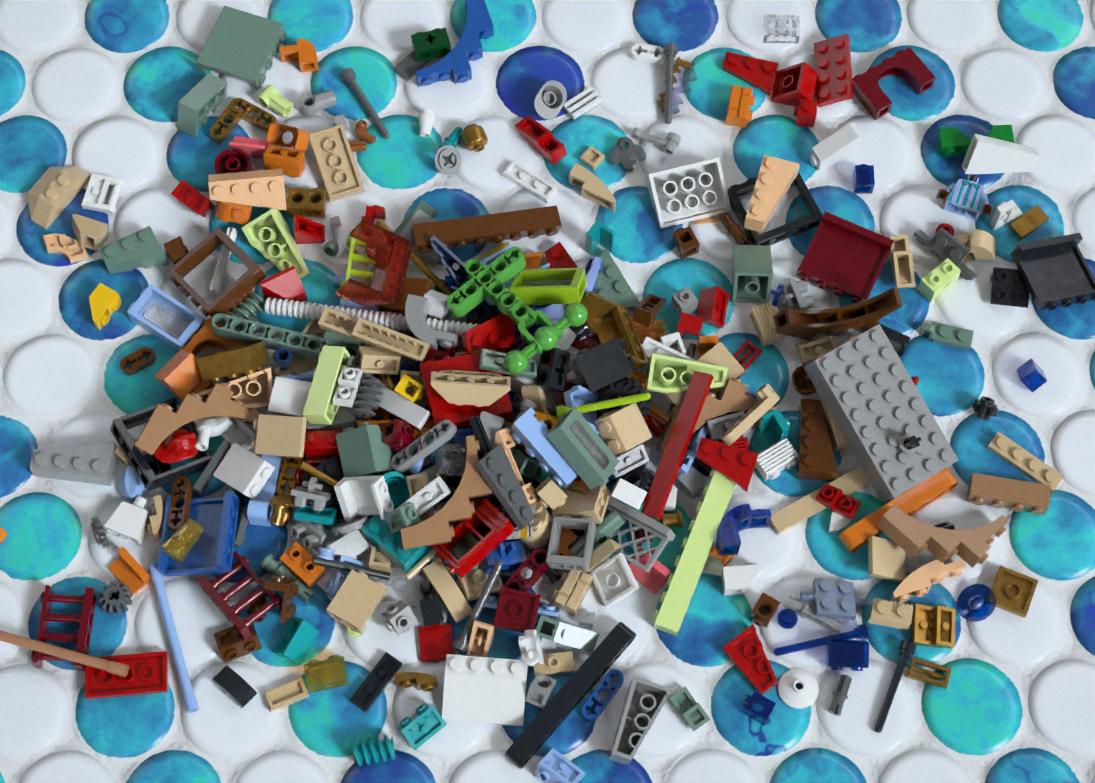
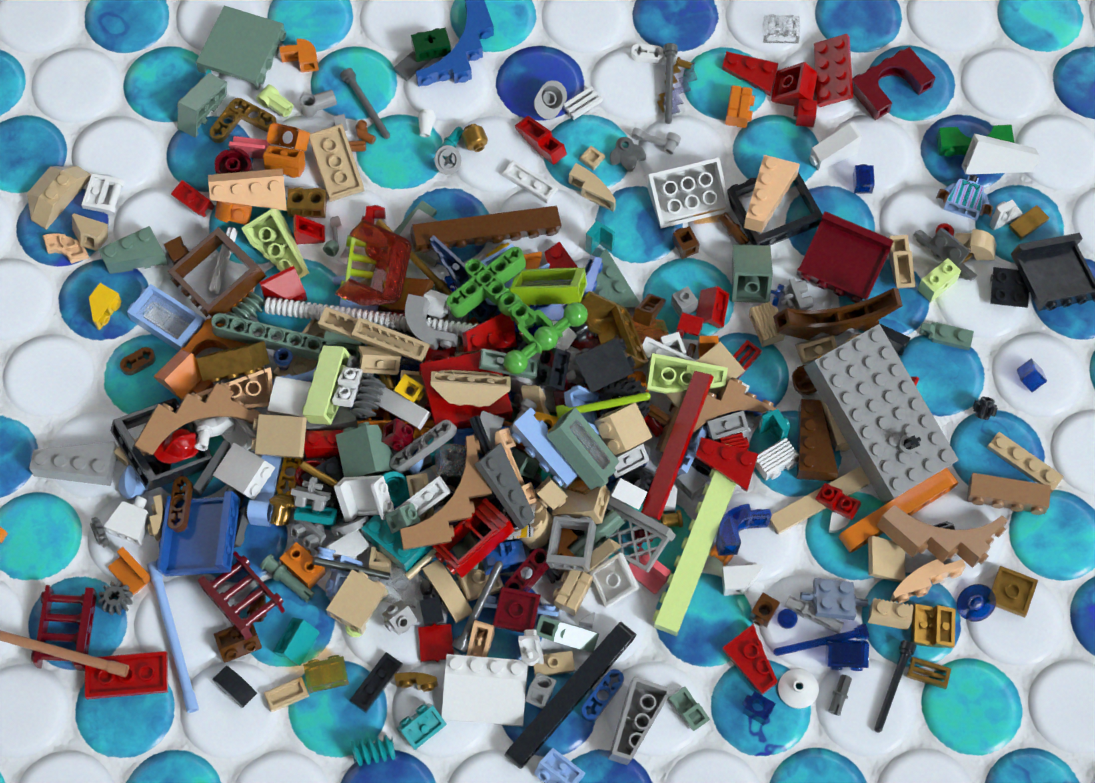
(182, 540): clear yellow plant -> none
(288, 586): reddish brown bracket -> none
(767, 398): tan beam -> none

